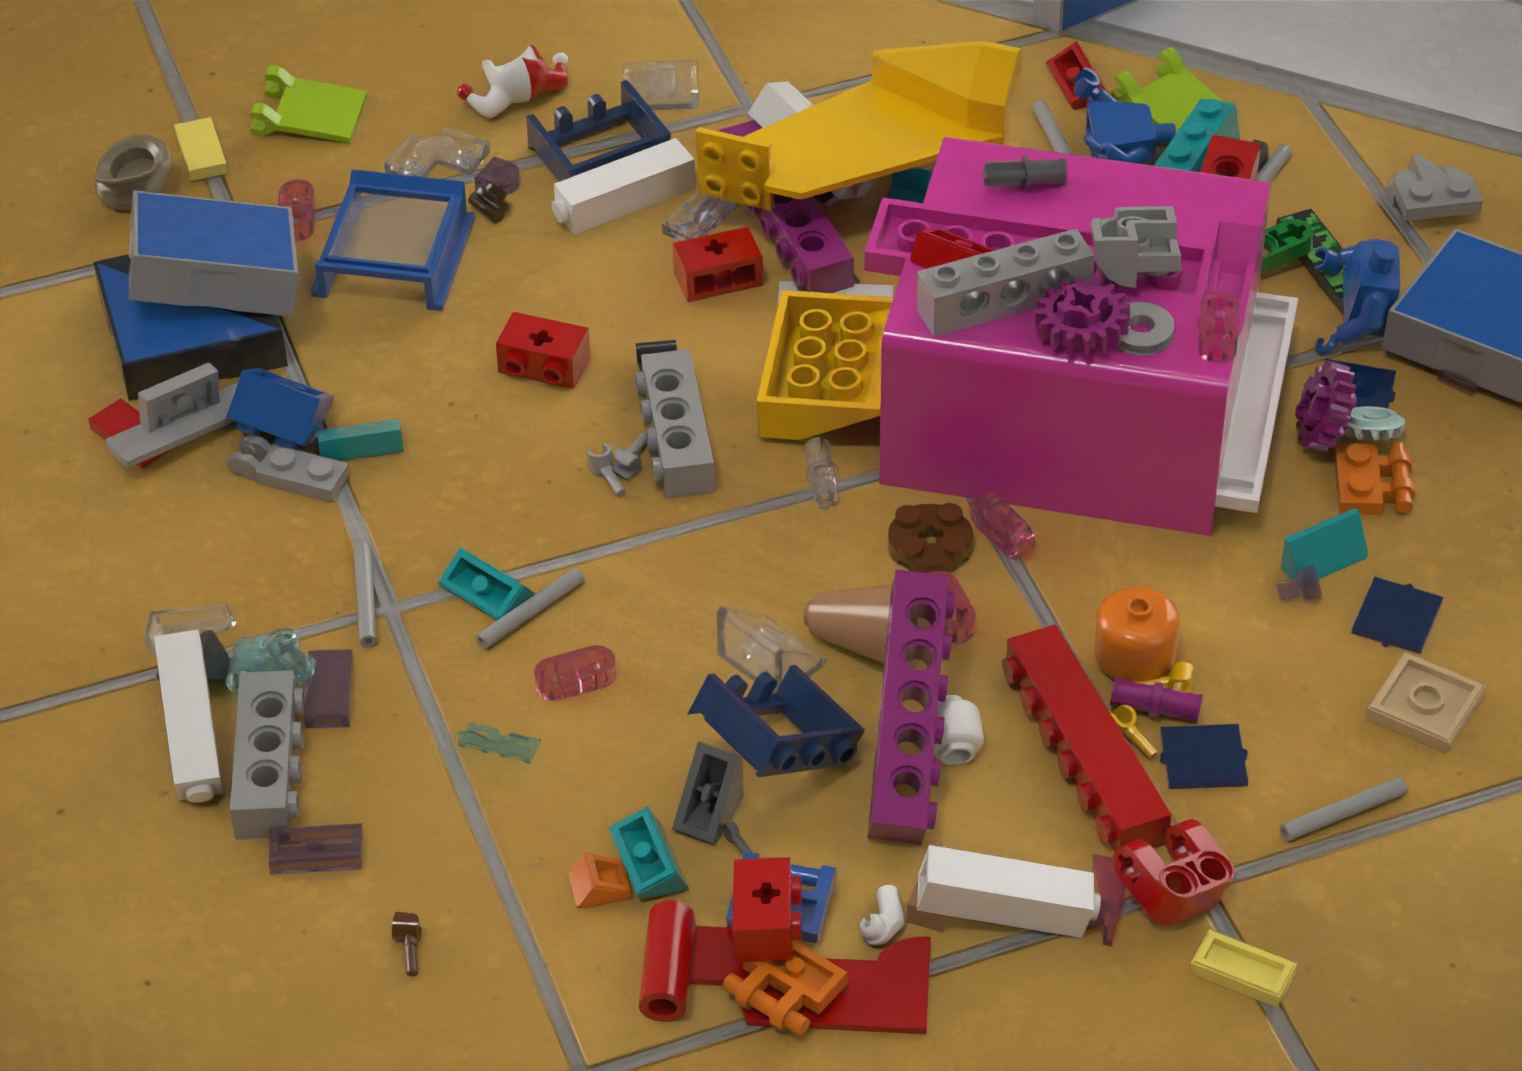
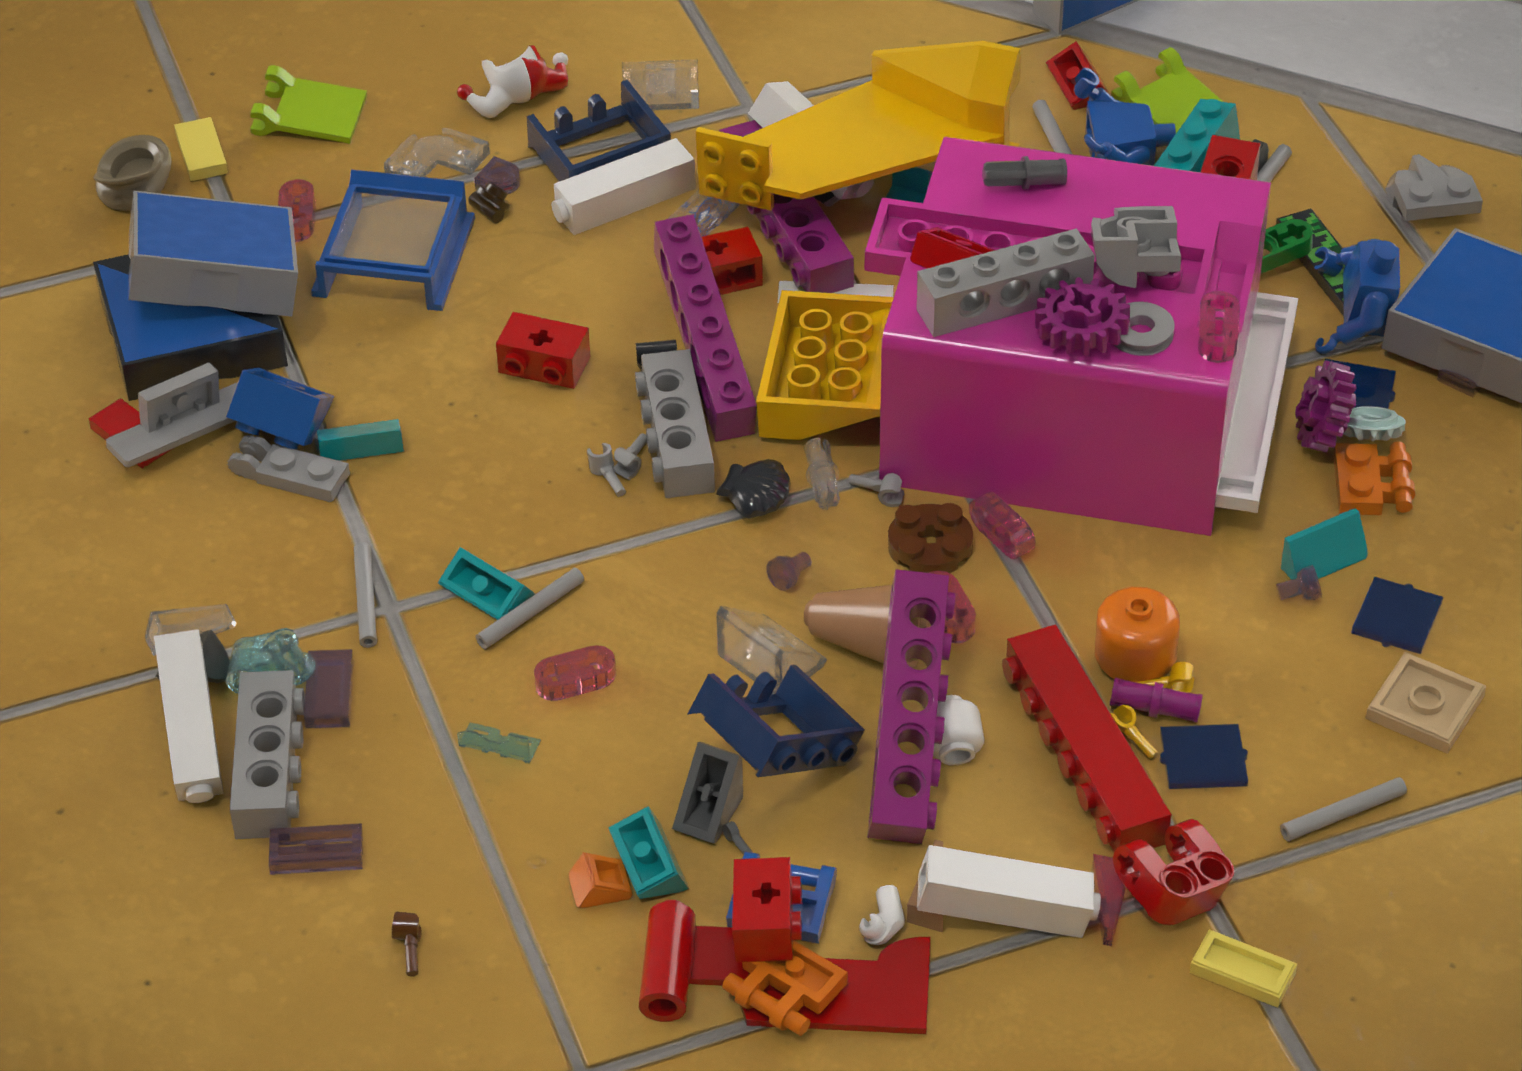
(705, 328): none -> magenta brick
(756, 487): none -> black animal
(785, 571): none -> piece
(888, 488): none -> light grey hand

